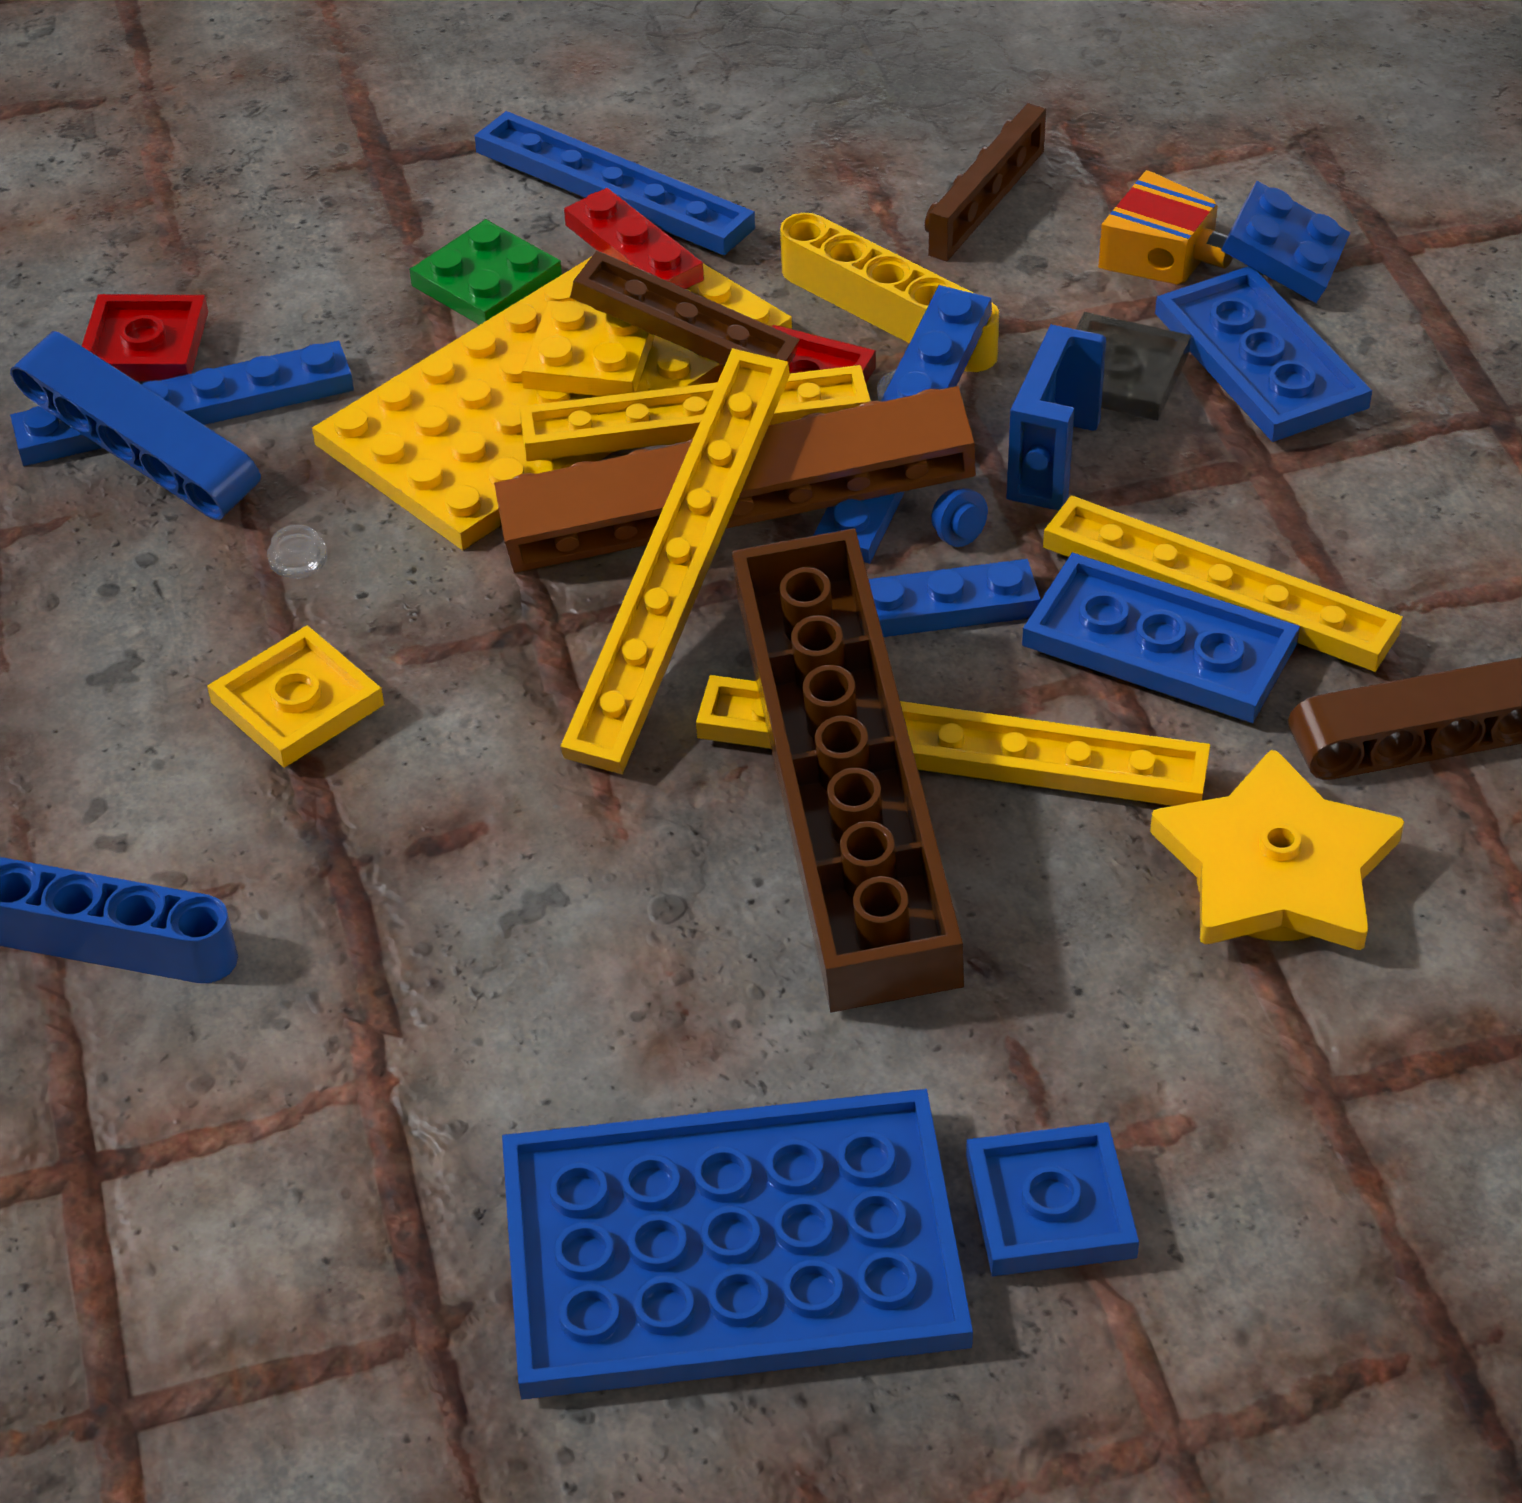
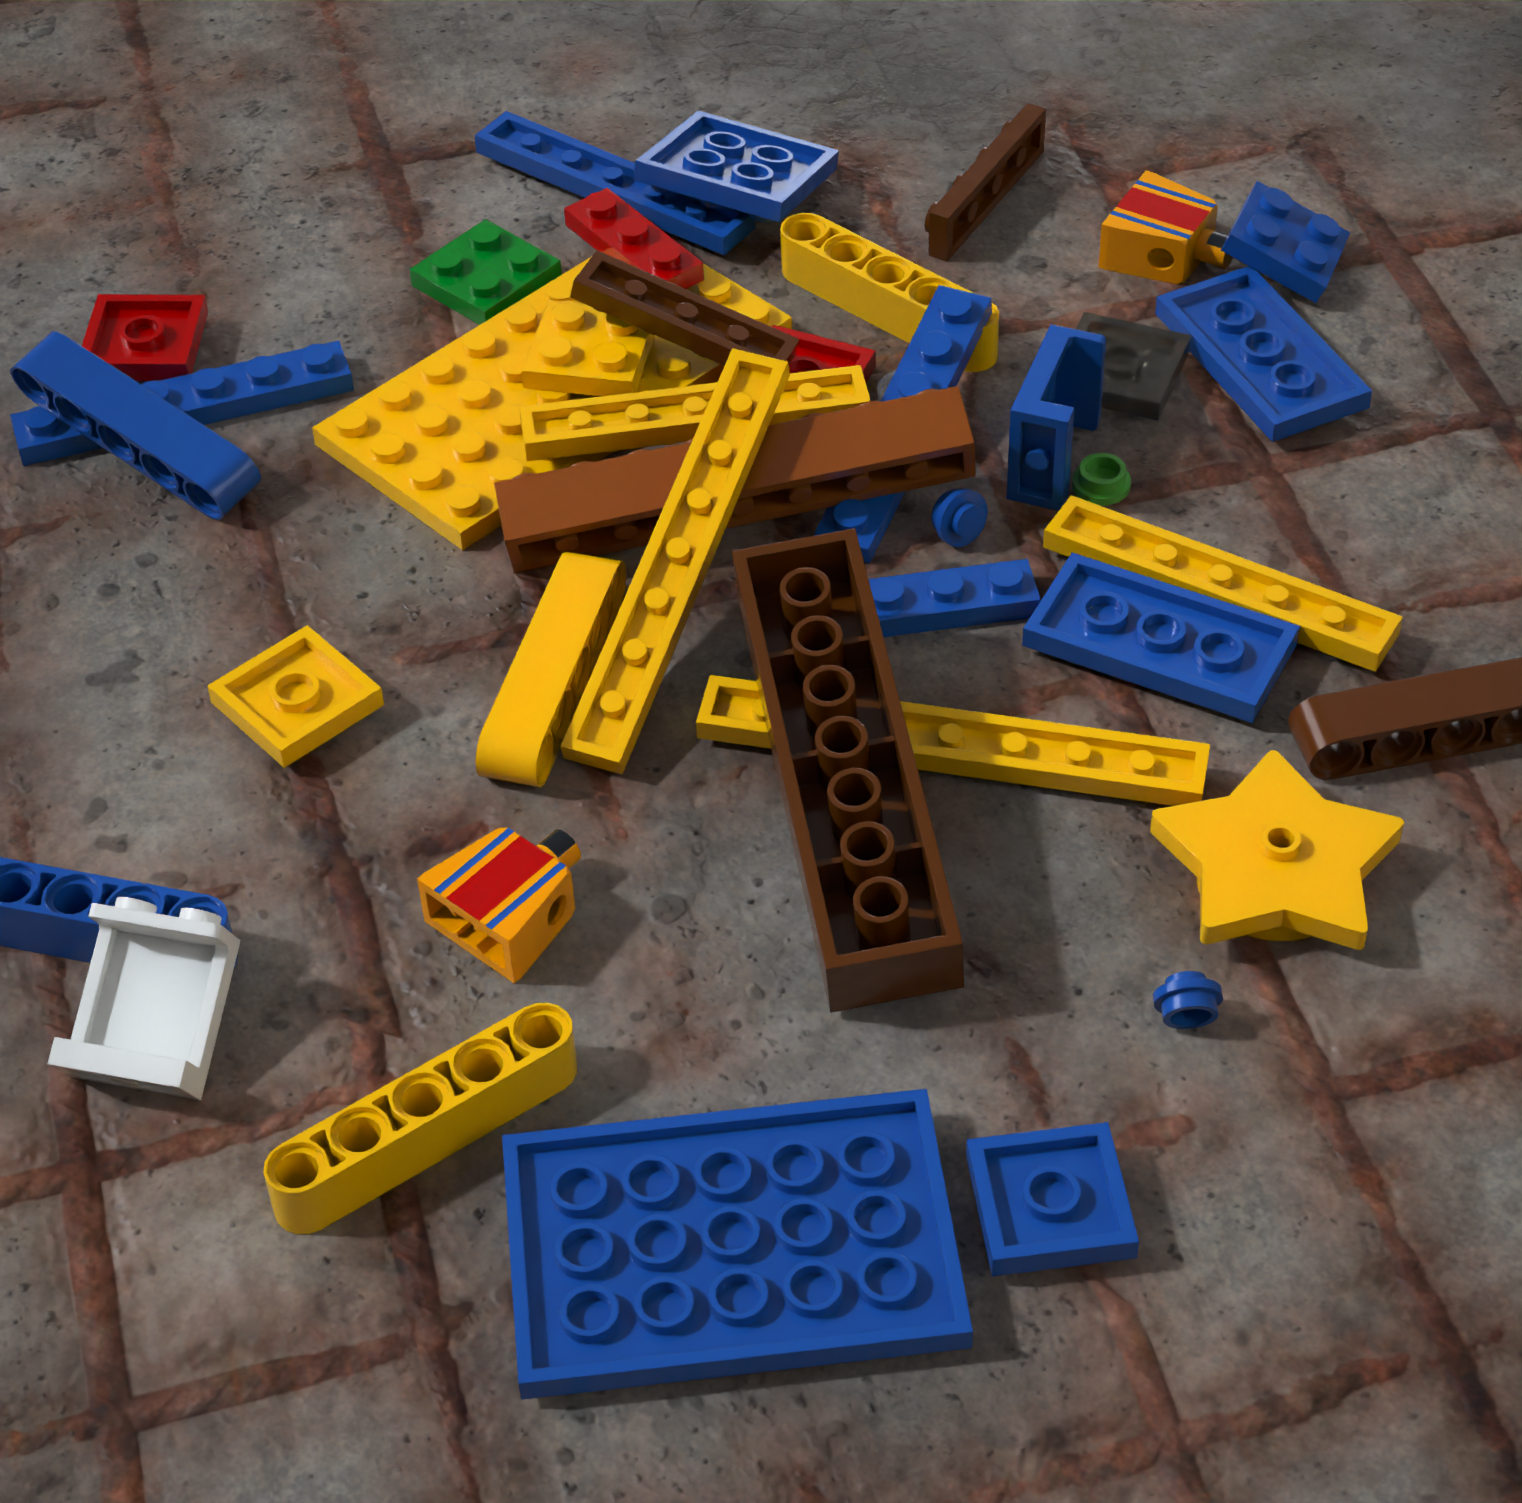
(150, 999): none -> white panel
(296, 552): clear plate -> none
(420, 1118): none -> yellow beam
(503, 897): none -> light orange torso
(551, 670): none -> yellow beam
(736, 166): none -> blue plate
(1101, 479): none -> bright green plate
(1188, 1000): none -> blue plate

